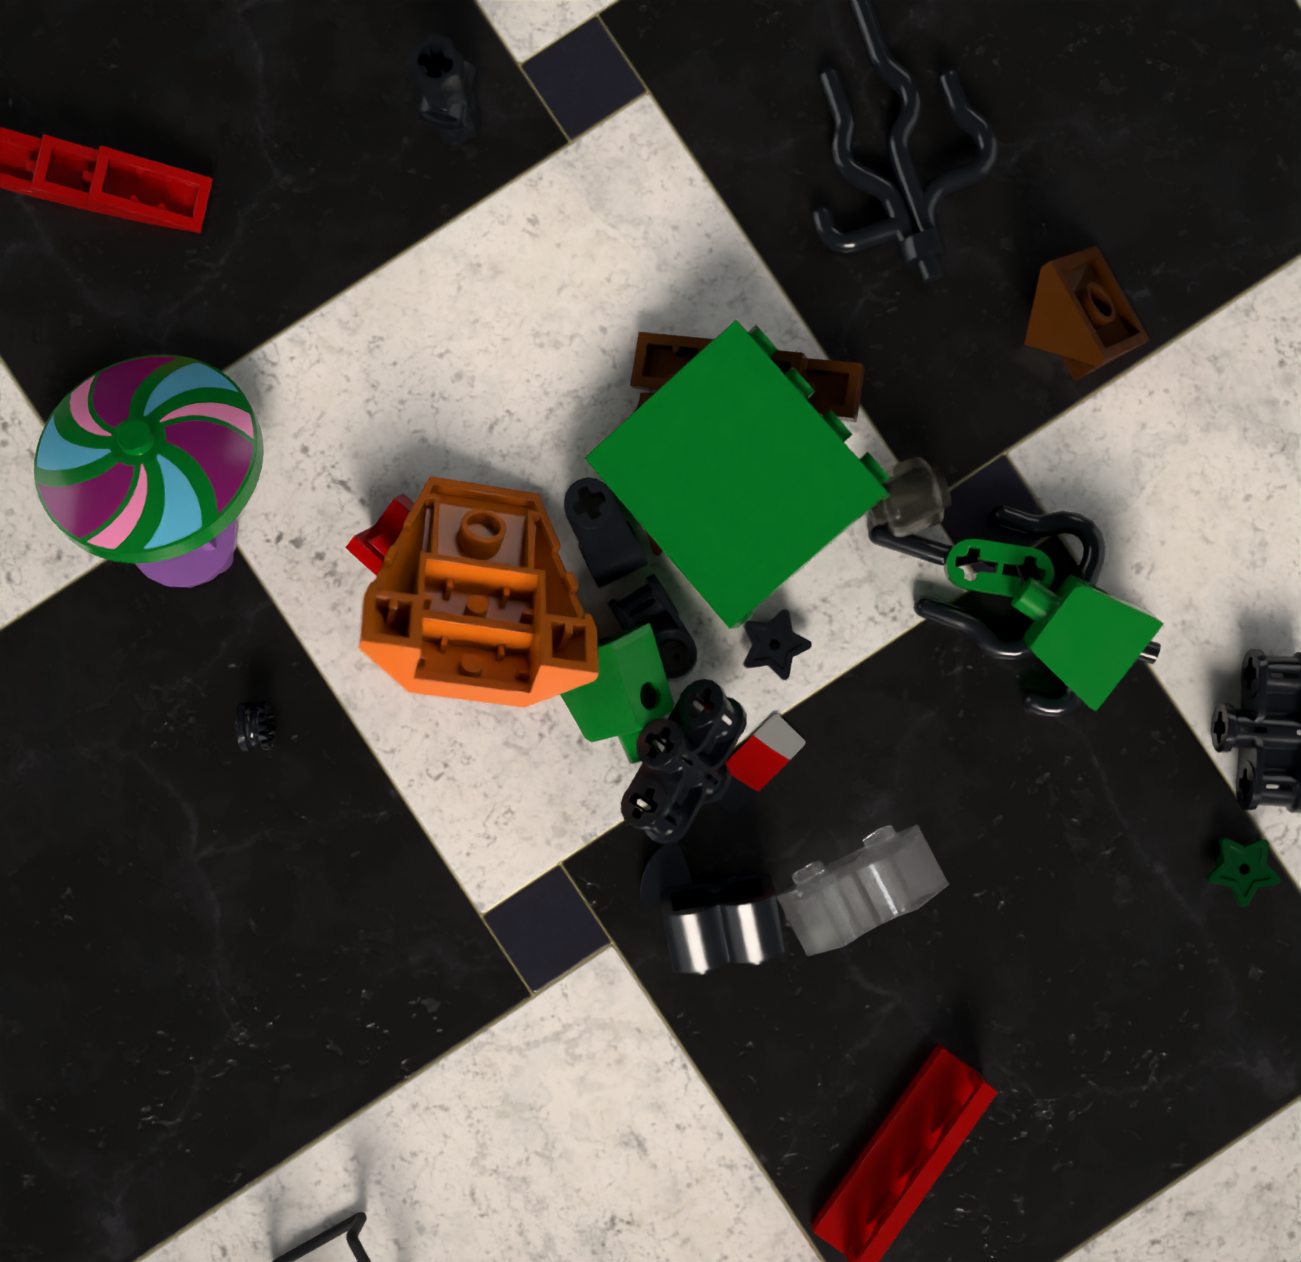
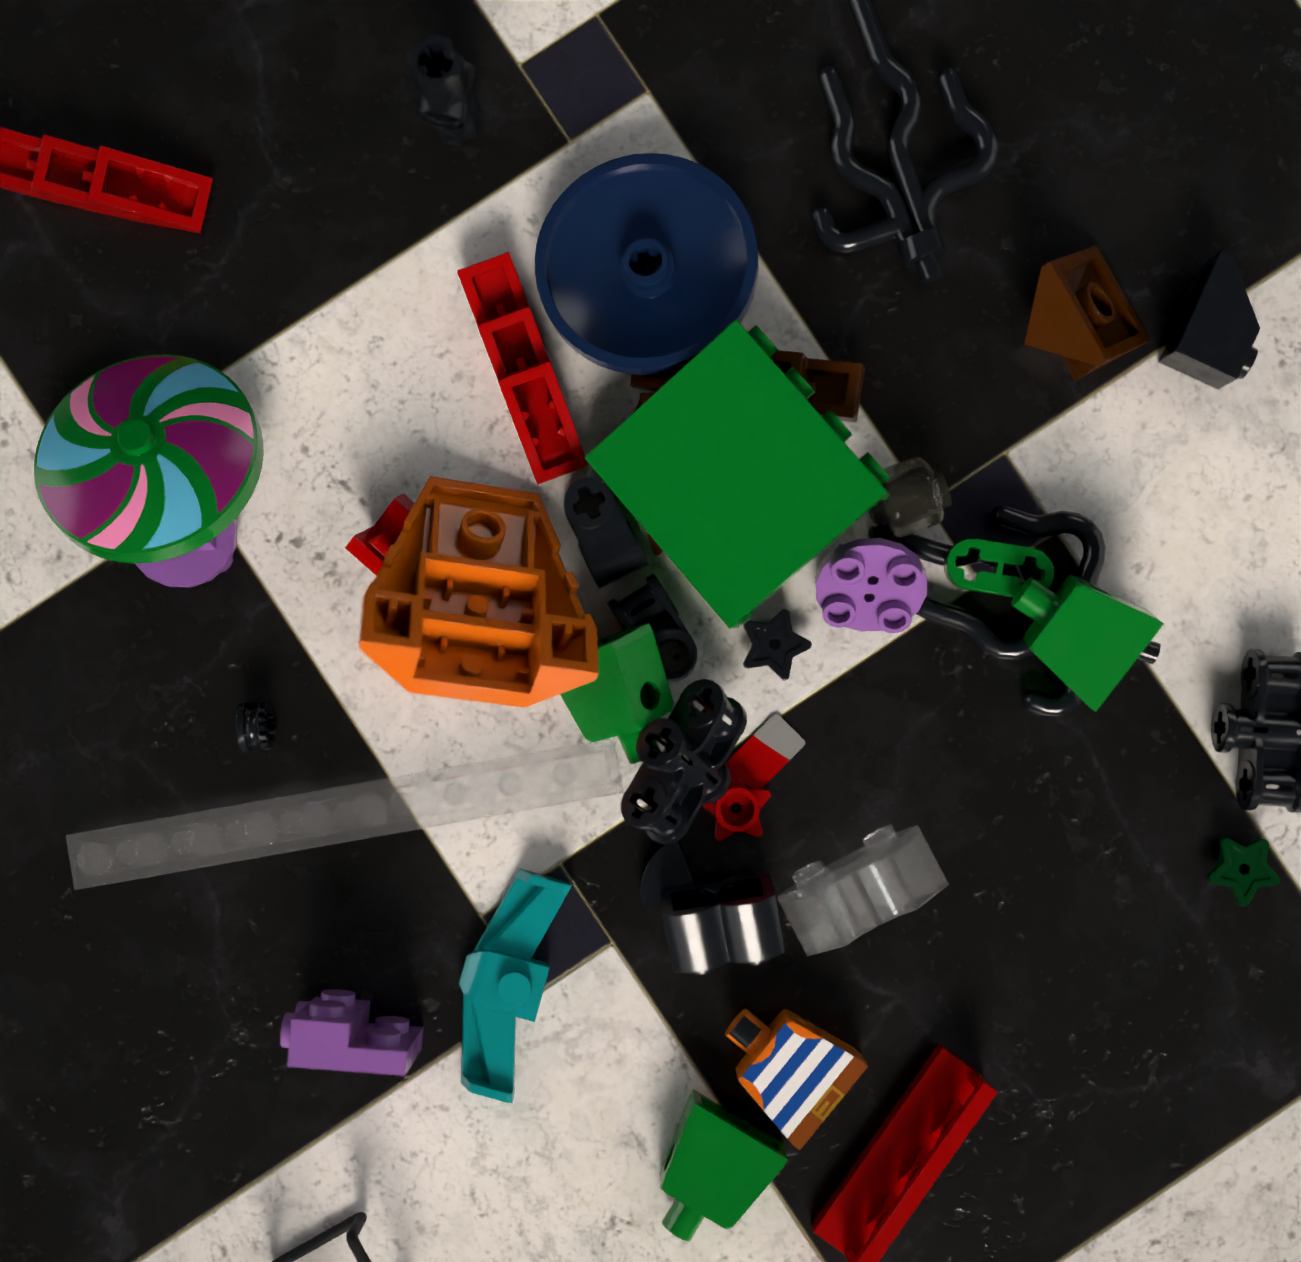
(337, 1035): none -> medium lavender plate
(344, 813): none -> clear plate
(505, 982): none -> teal plate
(522, 367): none -> red slope
(646, 262): none -> dark blue dish
(715, 1167): none -> green torso
(747, 818): none -> red plate
(794, 1070): none -> torso
(895, 590): none -> medium lavender plate
(1214, 327): none -> black slope

